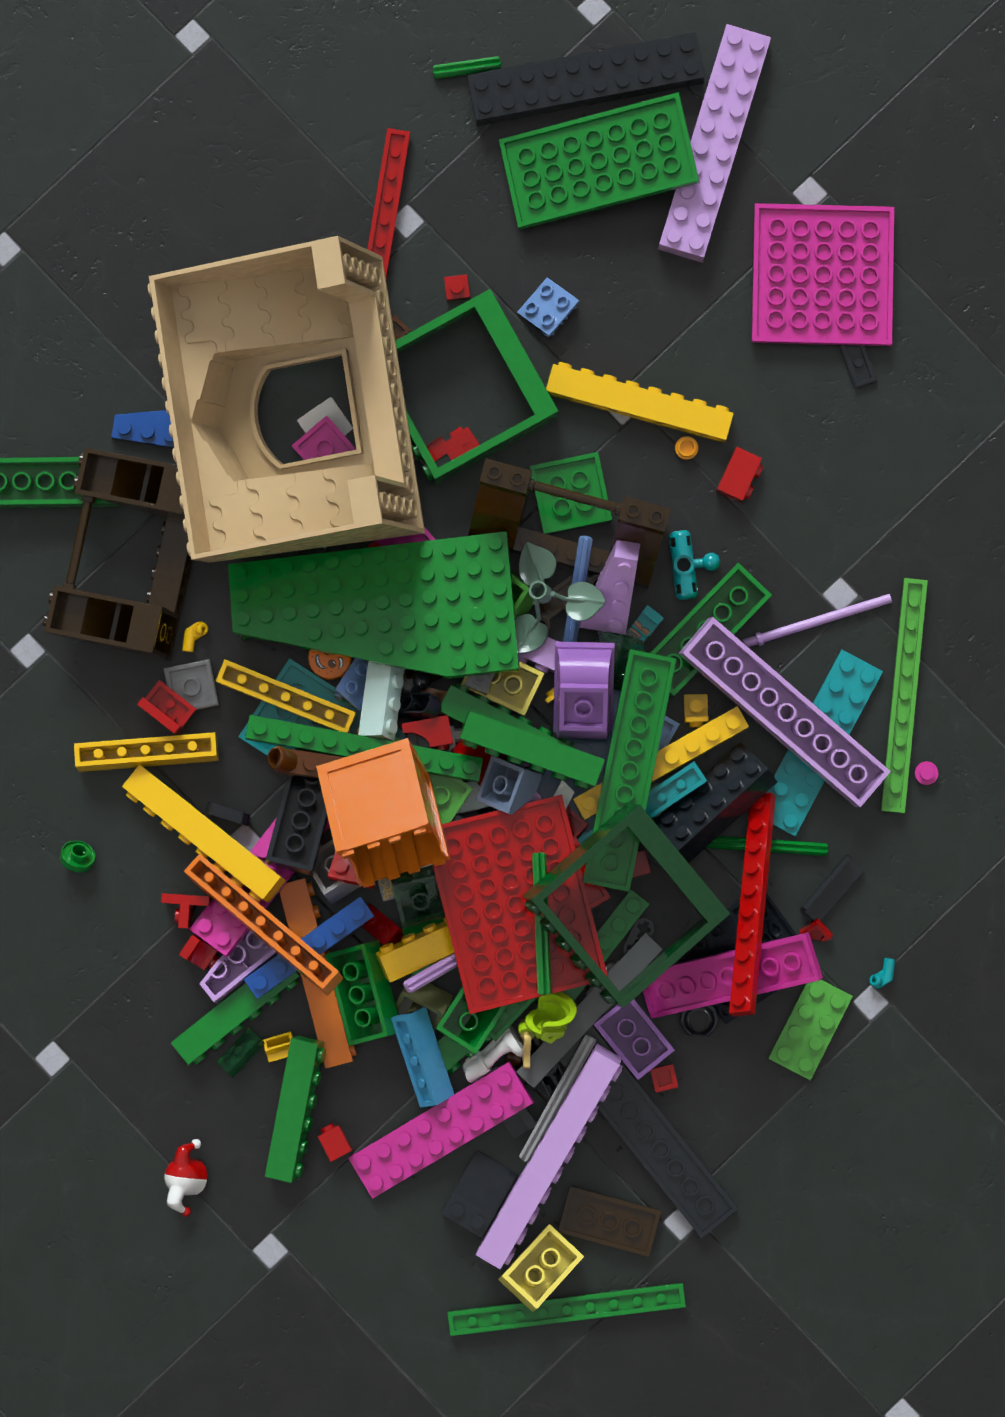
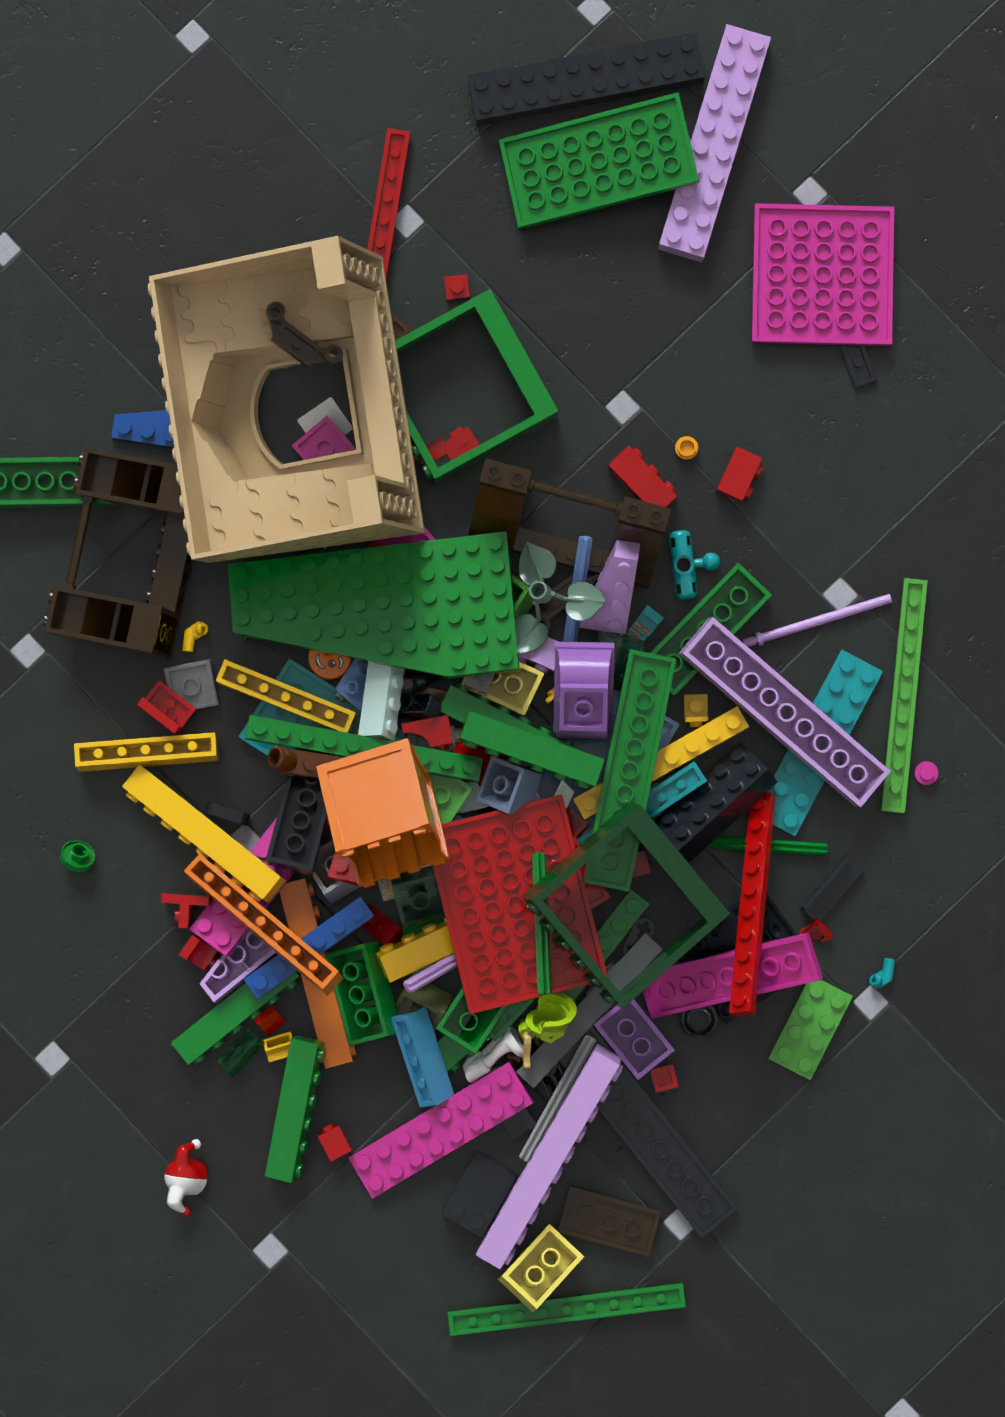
(270, 1020): none -> red tile
(296, 343): none -> dark brown plate
(466, 67): green axle -> none
(548, 307): medium blue hinge -> none
(576, 474): green plate -> none
(639, 403): yellow brick -> none
(641, 478): none -> red brick

